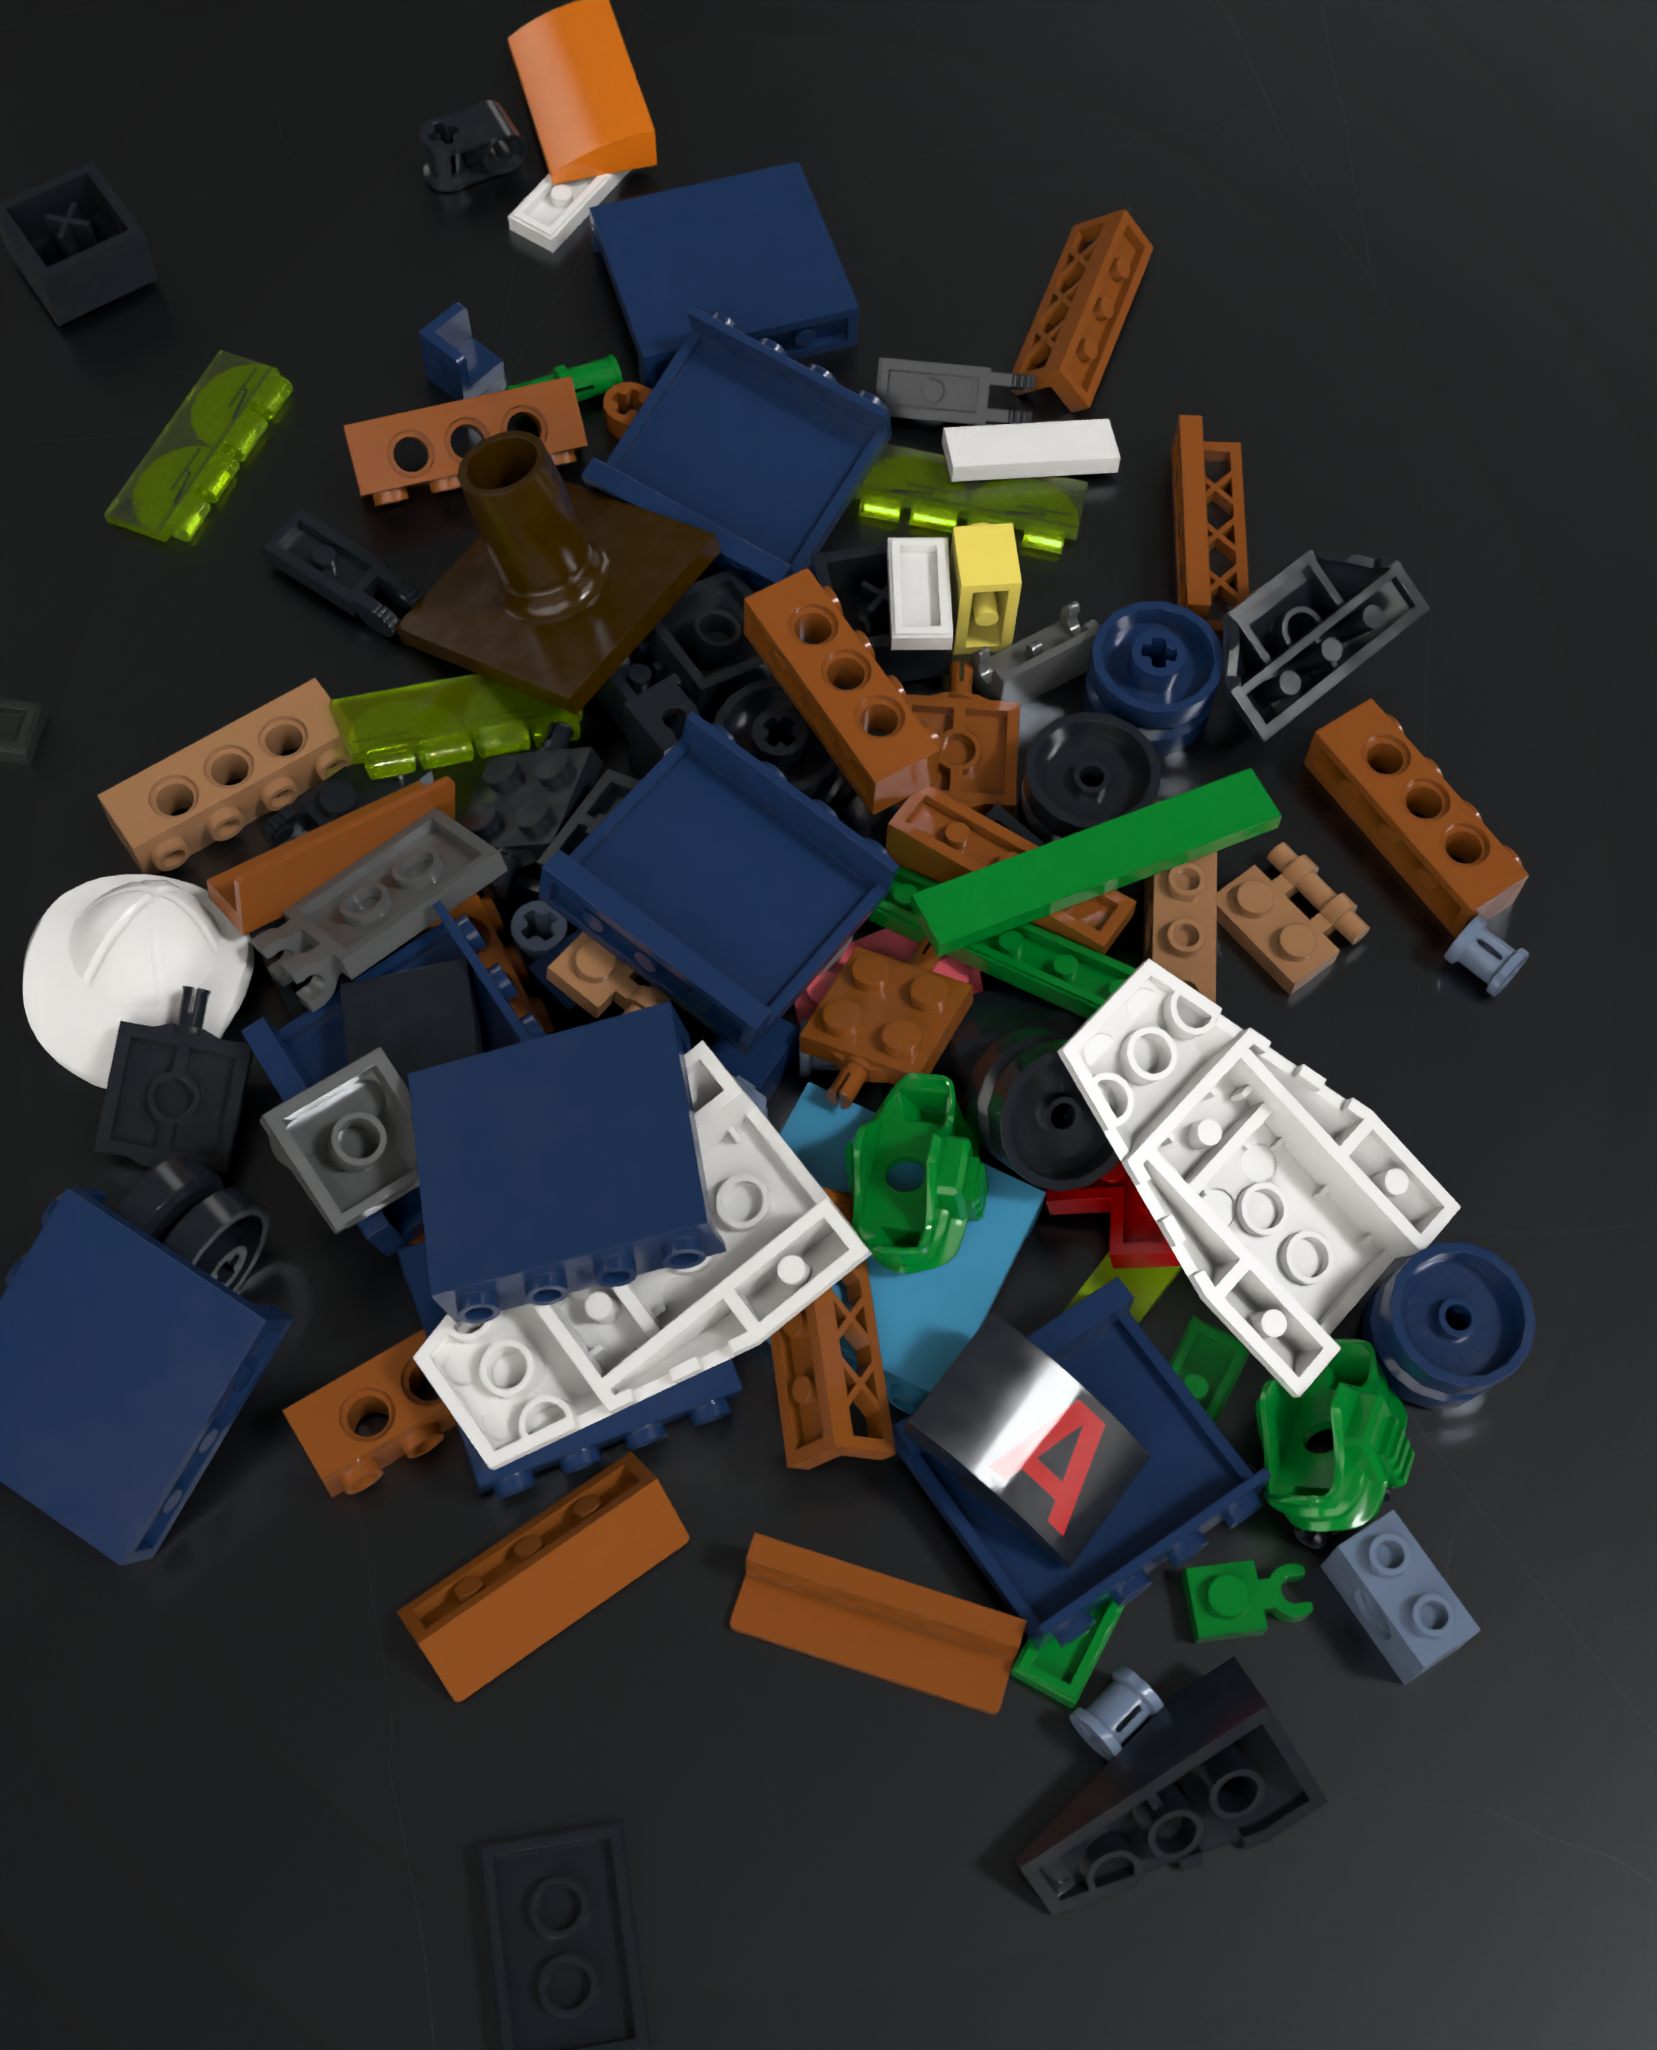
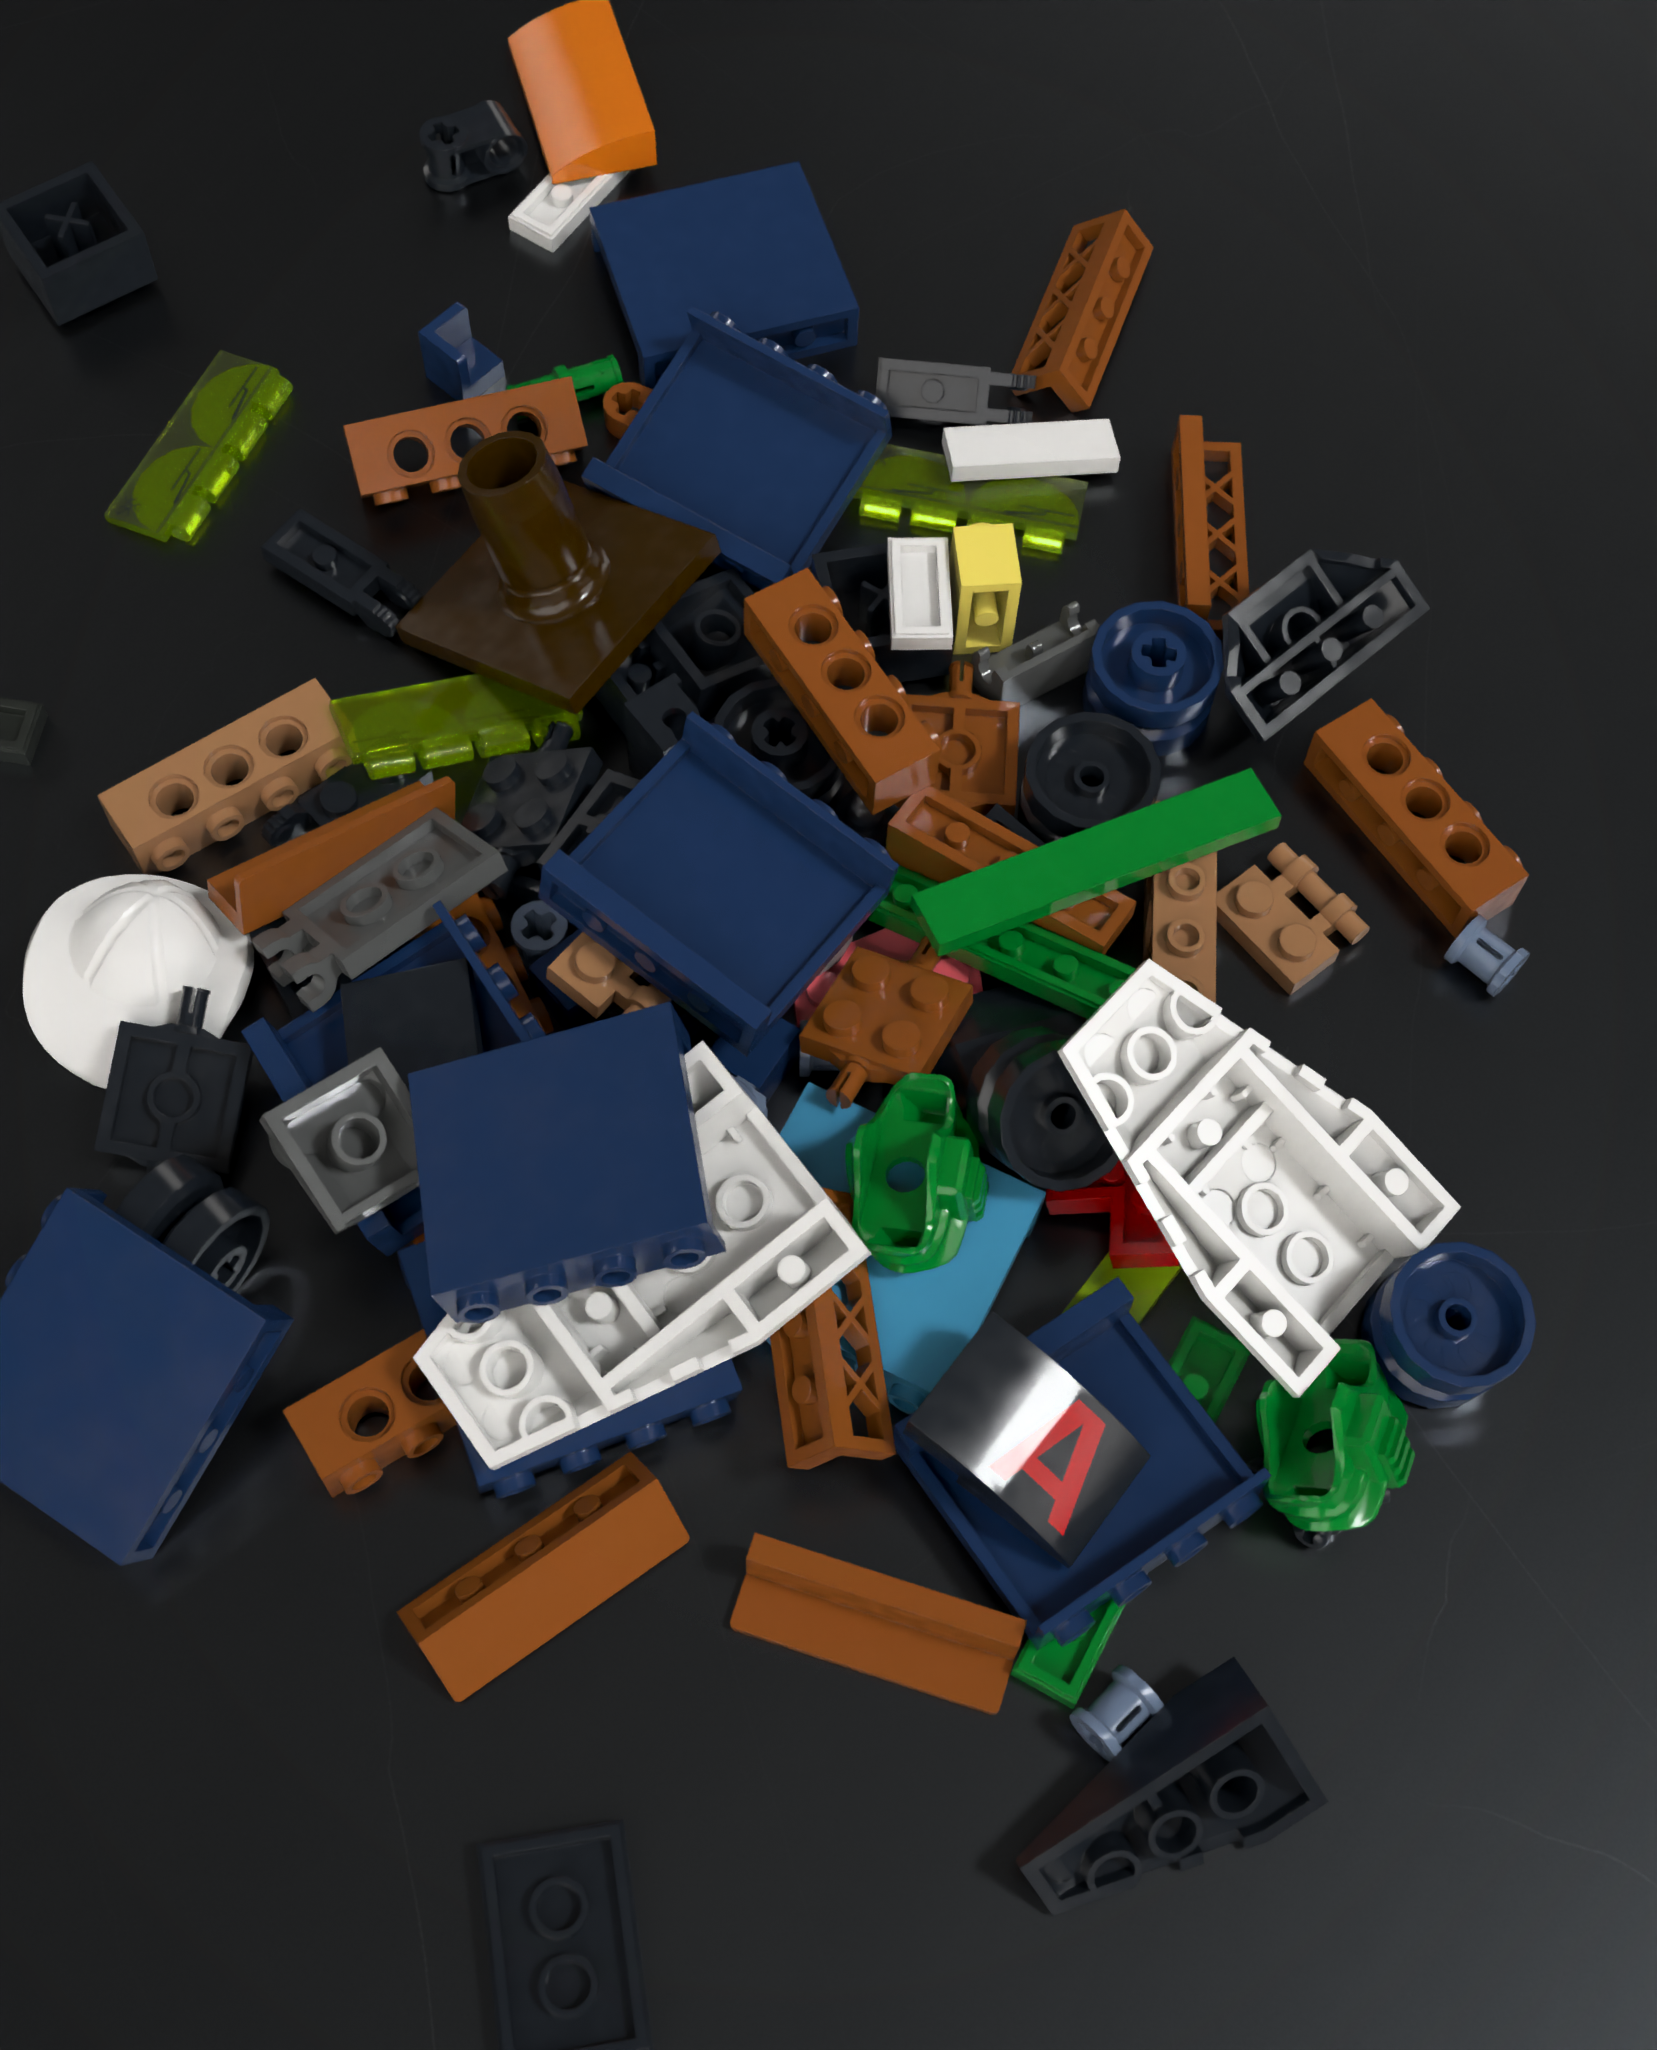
(1232, 1602): green plate -> none
(1399, 1597): sand blue brick -> none

